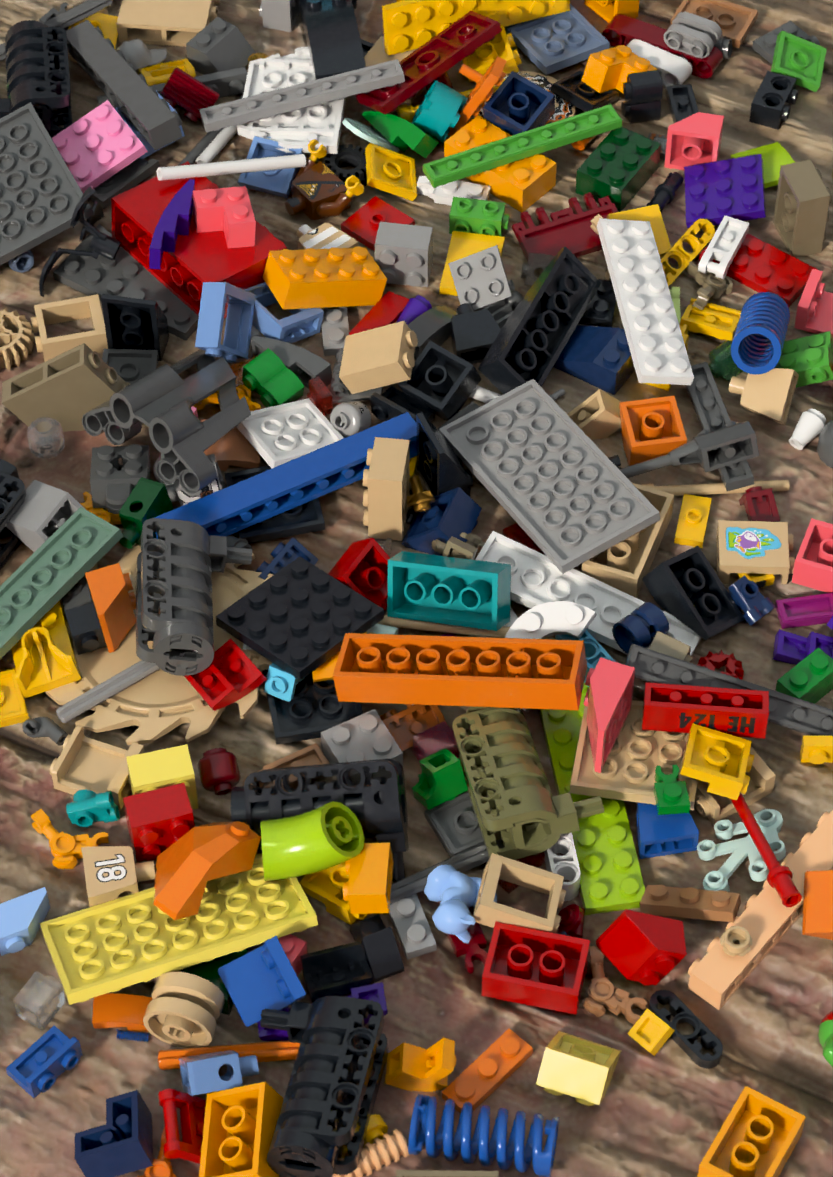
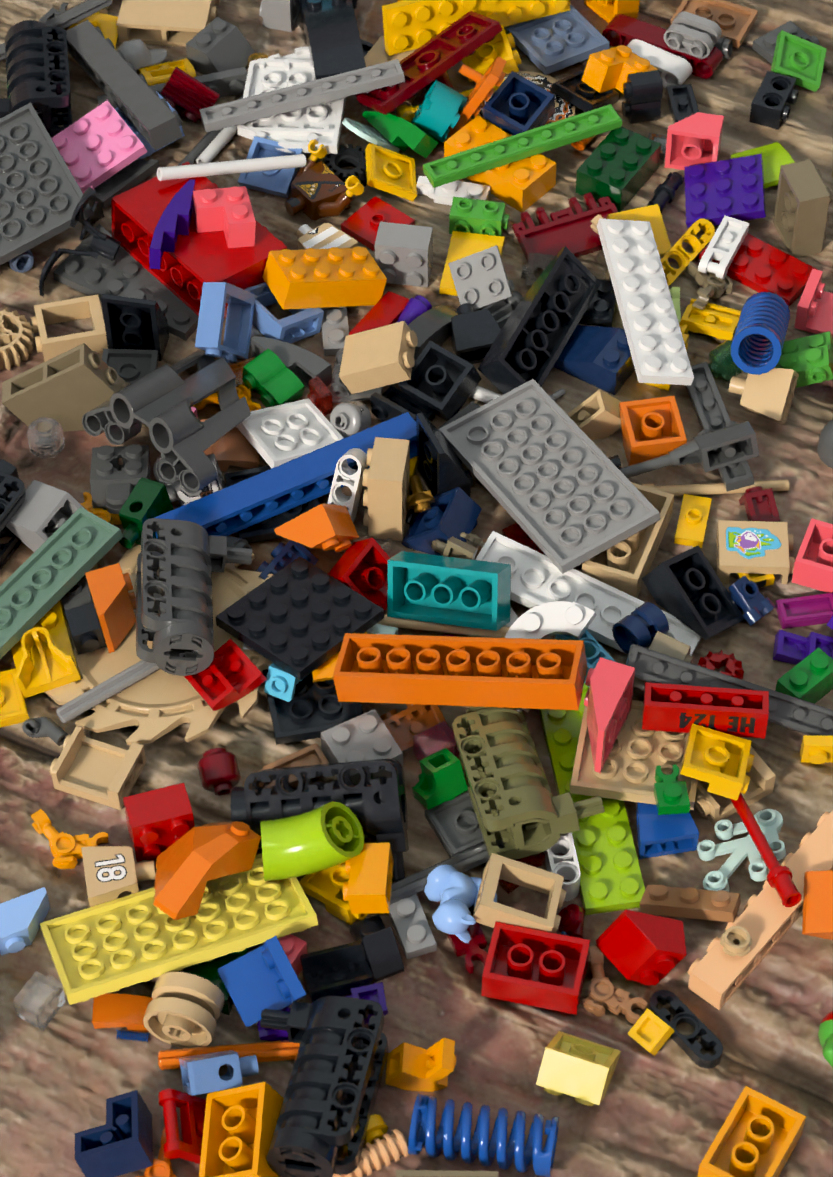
(45, 1061): blue bracket -> none
(92, 807): teal plate -> none
(163, 769): light yellow brick -> none
(322, 528): none -> orange slope
(351, 478): none -> white beam
(488, 1071): orange plate -> none
(807, 428): white cone -> none

